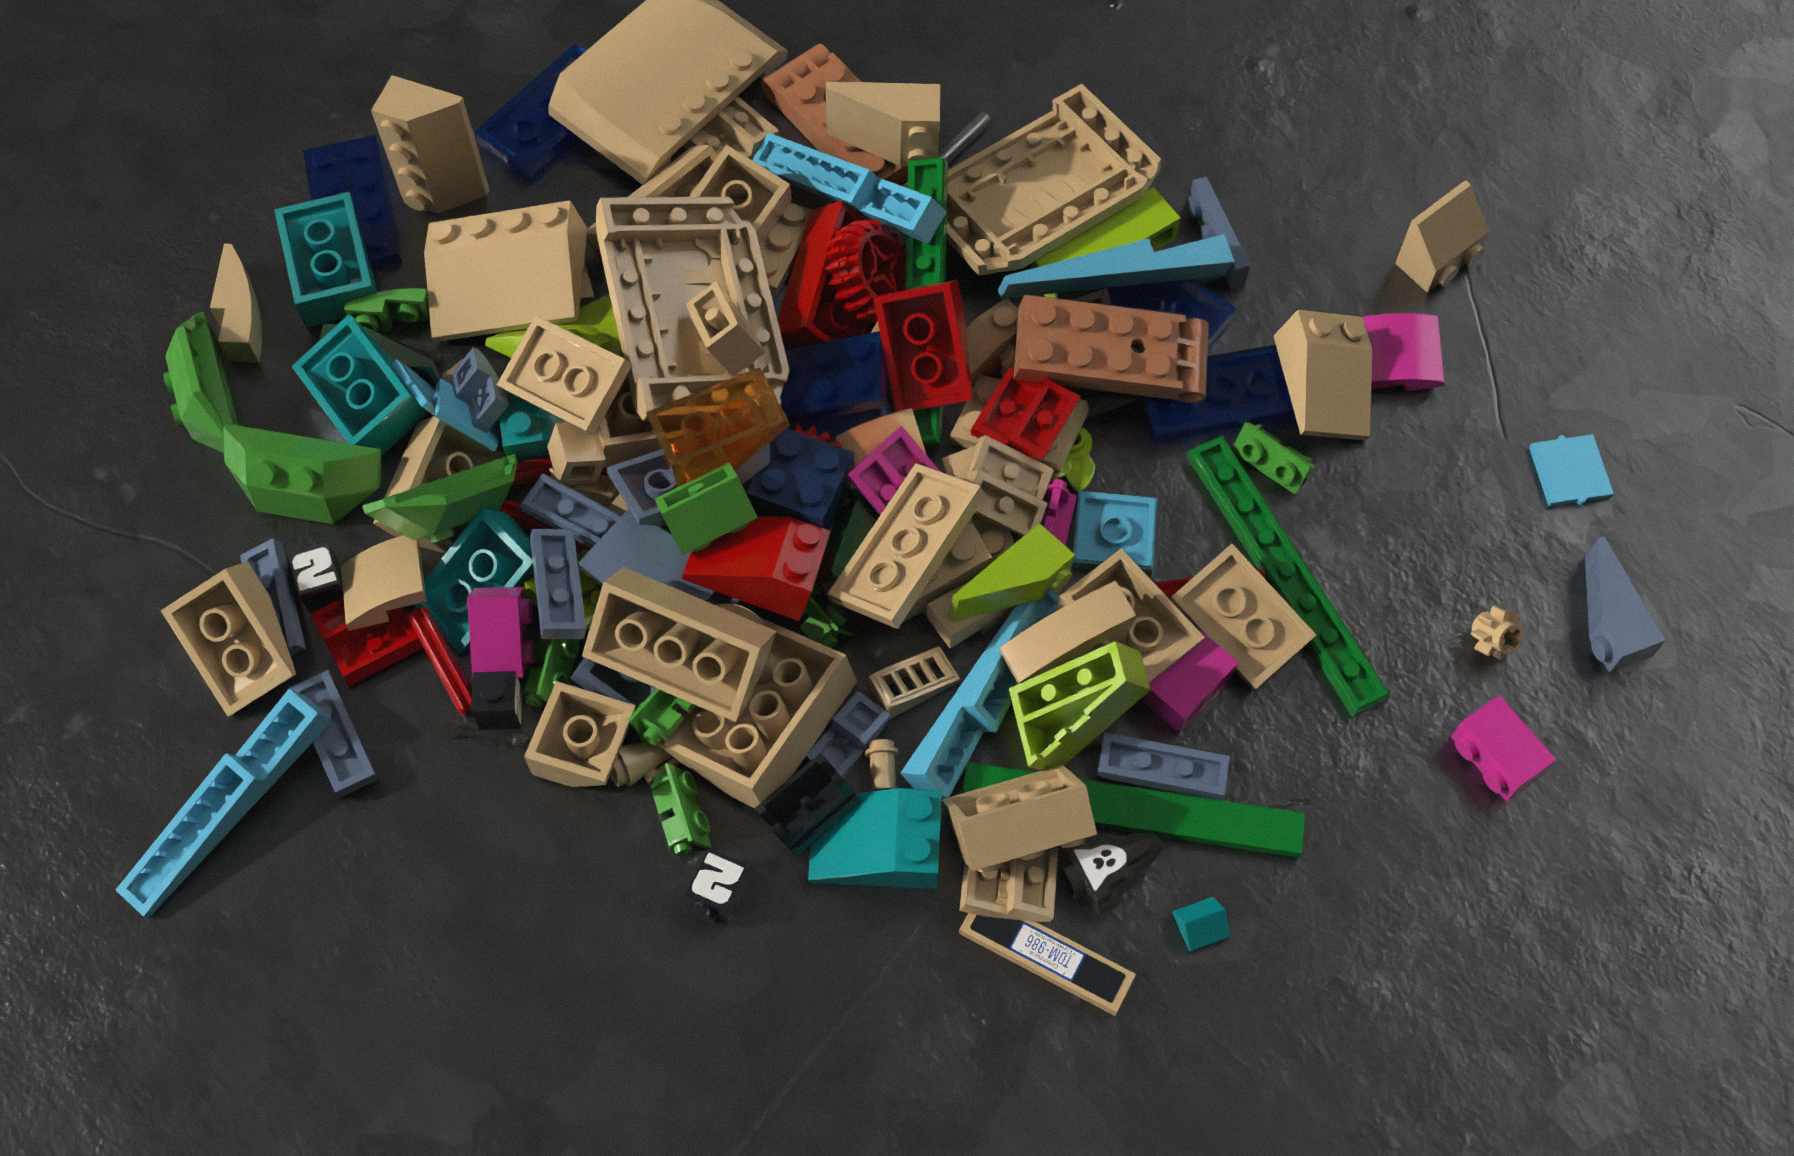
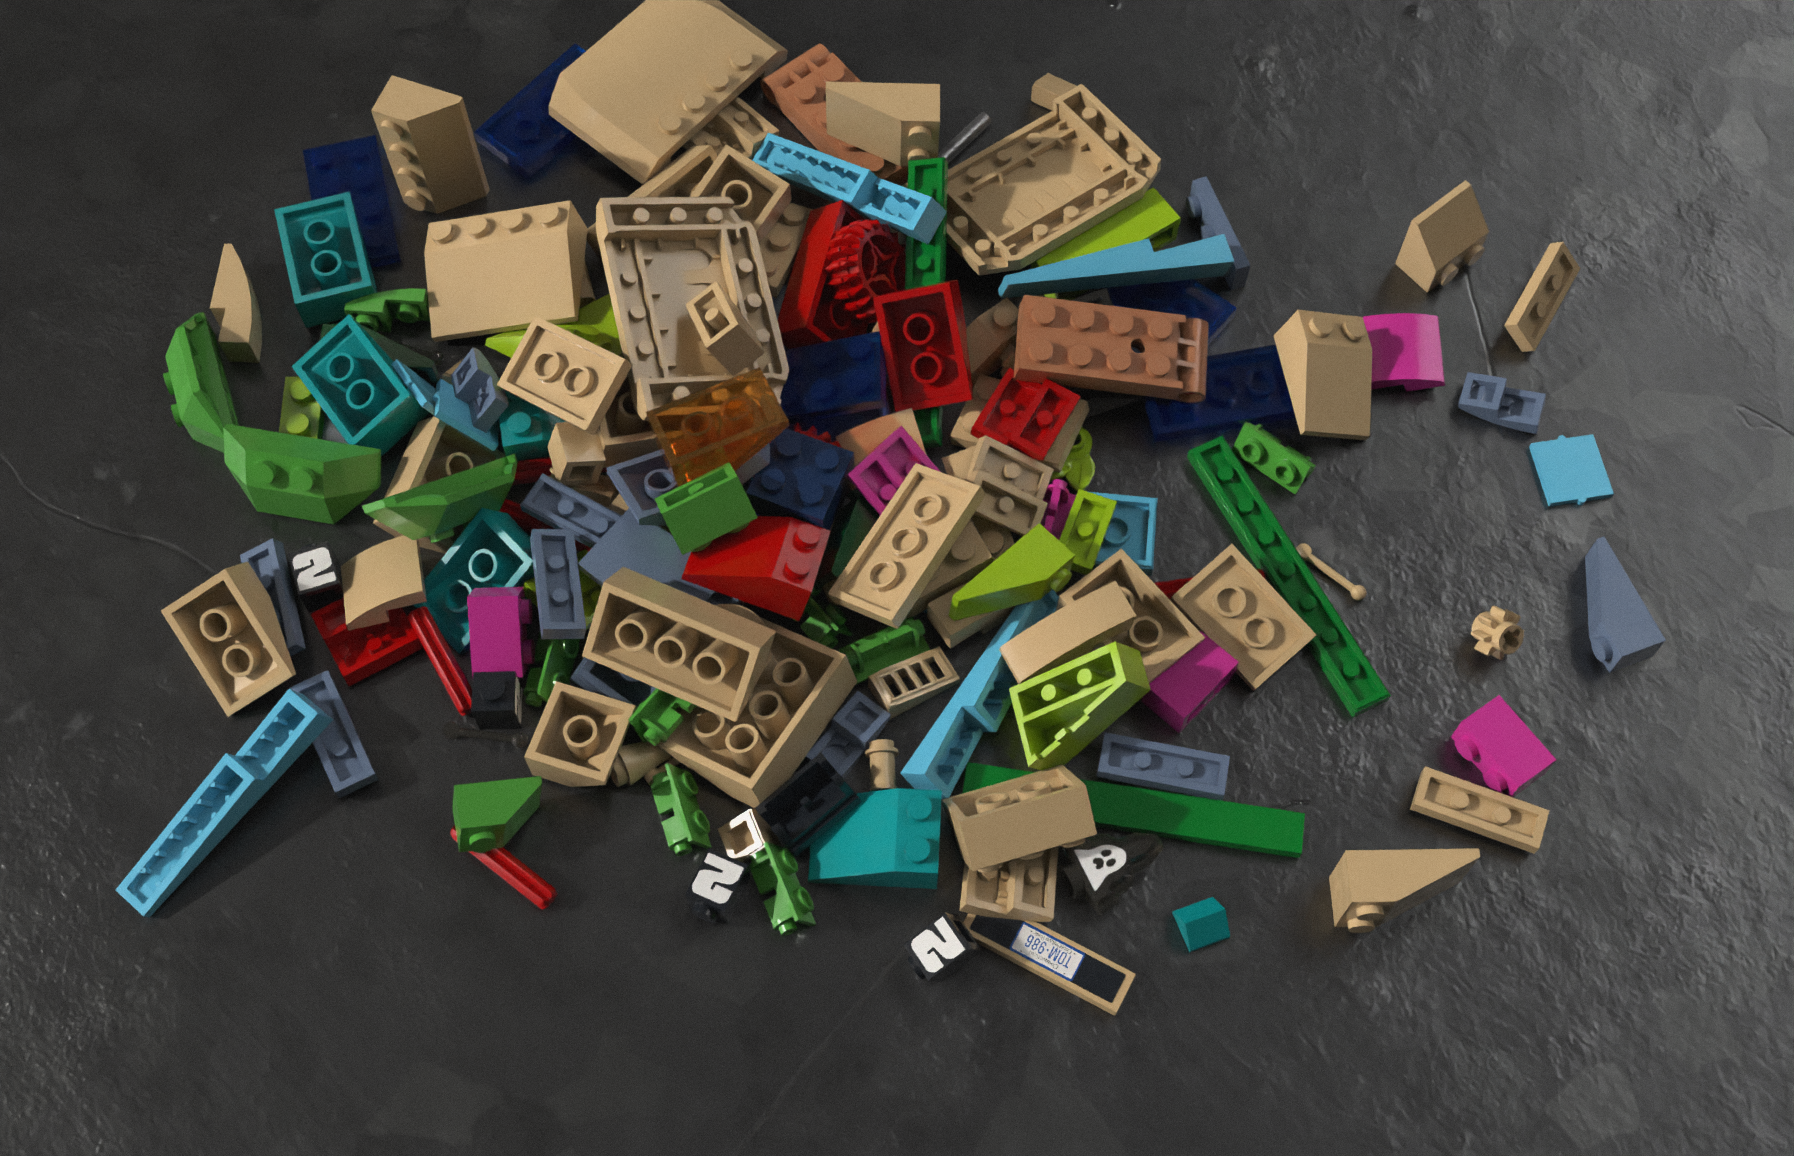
(300, 411): none -> lime plate
(493, 811): none -> bright green slope
(516, 874): none -> red axle
(746, 835): none -> tan slope
(777, 871): none -> bright green hinge
(885, 648): none -> bright green hinge
(941, 948): none -> brick
(1049, 88): none -> tan slope
(1087, 528): none -> lime plate
(1357, 592): none -> tan hinge
(1382, 884): none -> tan slope
(1480, 810): none -> tan plate
(1494, 402): none -> sand blue slope
(1542, 297): none -> tan plate

